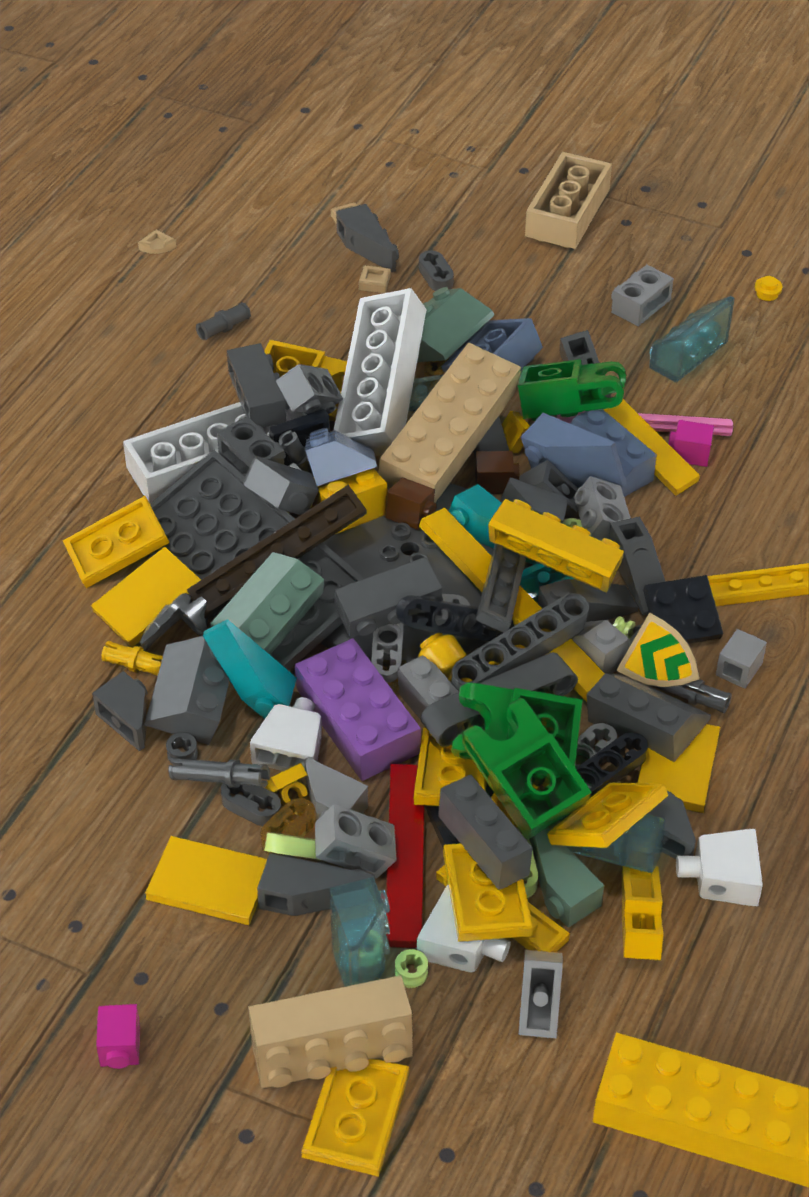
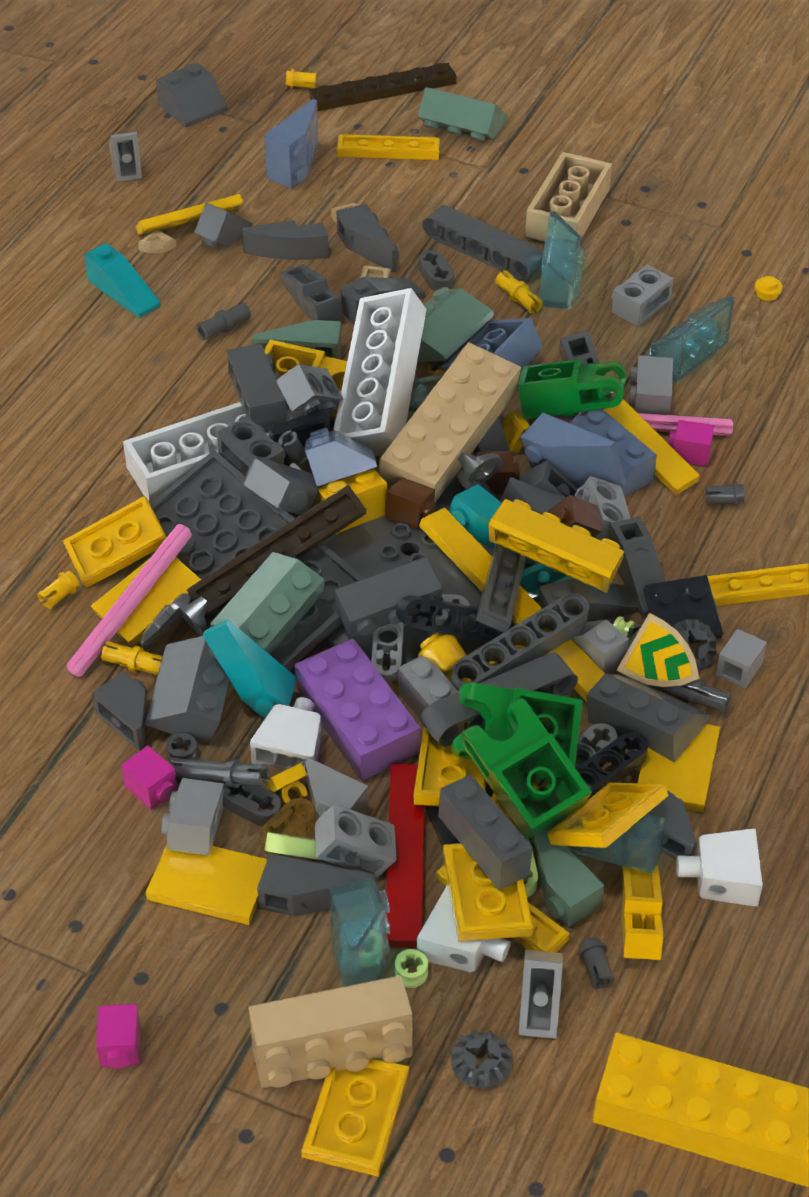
(60, 588): none -> yellow pin
(119, 280): none -> teal slope
(125, 156): none -> light grey slope
(128, 600): none -> bright pink axle
(149, 777): none -> dark pink brick
(185, 215): none -> yellow tile
(190, 95): none -> dark grey slope
(193, 816): none -> light grey brick
(220, 226): none -> dark grey slope
(286, 241): none -> dark grey slope
(292, 146): none -> sand blue slope
(300, 79): none -> yellow pin
(310, 334): none -> sand green slope
(312, 293): none -> dark grey slope
(372, 286): none -> dark grey slope
(383, 86): none -> dark brown plate
(388, 147): none -> yellow tile
(461, 114): none -> sand green slope
(472, 465): none -> dark grey hair
(483, 242): none -> dark grey beam
(491, 1071): none -> dark grey gear
(518, 292): none -> yellow pin
(561, 264): none -> clear light blue slope
(578, 512): none -> reddish brown brick
(596, 962): none -> dark grey pin
(652, 385): none -> light grey brick
(699, 632): none -> dark grey gear
(725, 494): none -> dark grey pin

